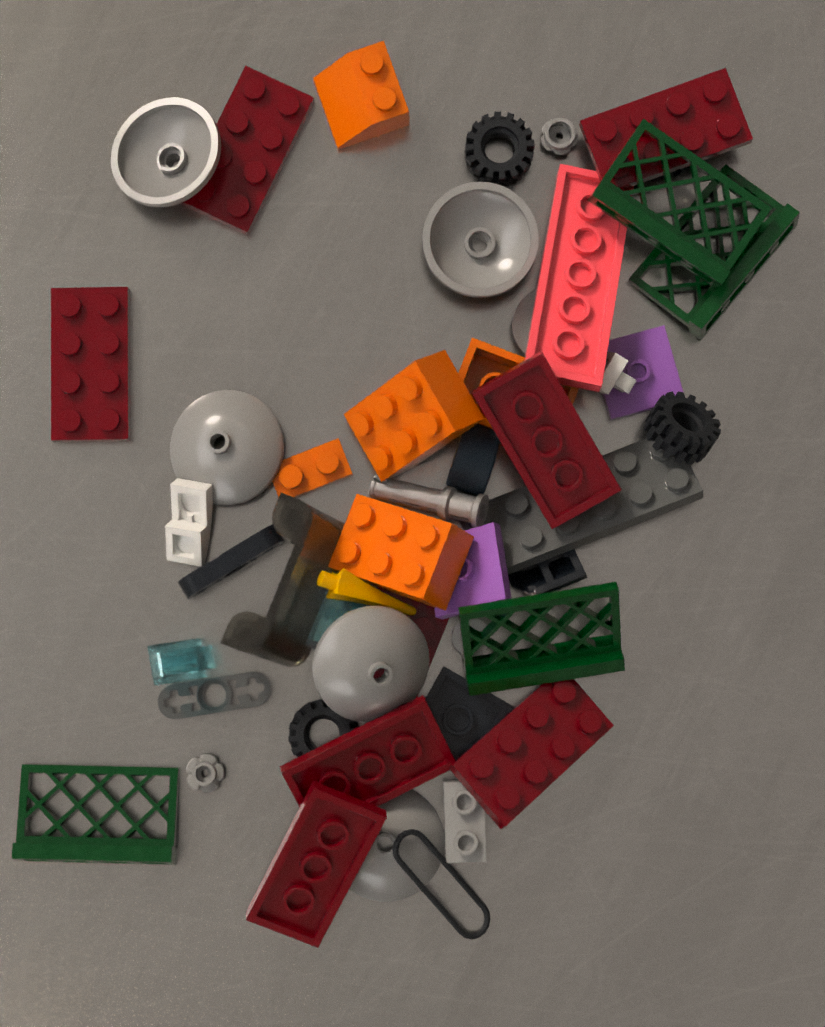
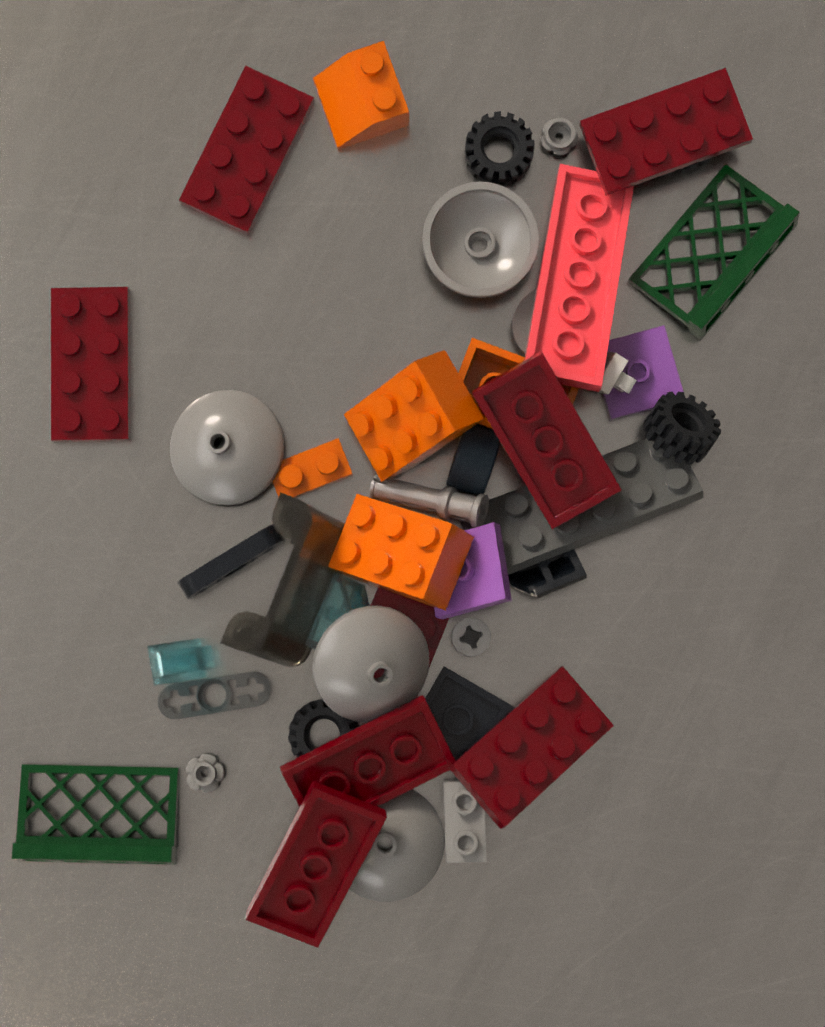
(156, 139): light grey dish -> none
(191, 522): white slope -> none
(350, 588): yellow piece -> none
(430, 896): black piece -> none
(543, 661): dark green fence -> none
(661, 233): dark green fence -> none

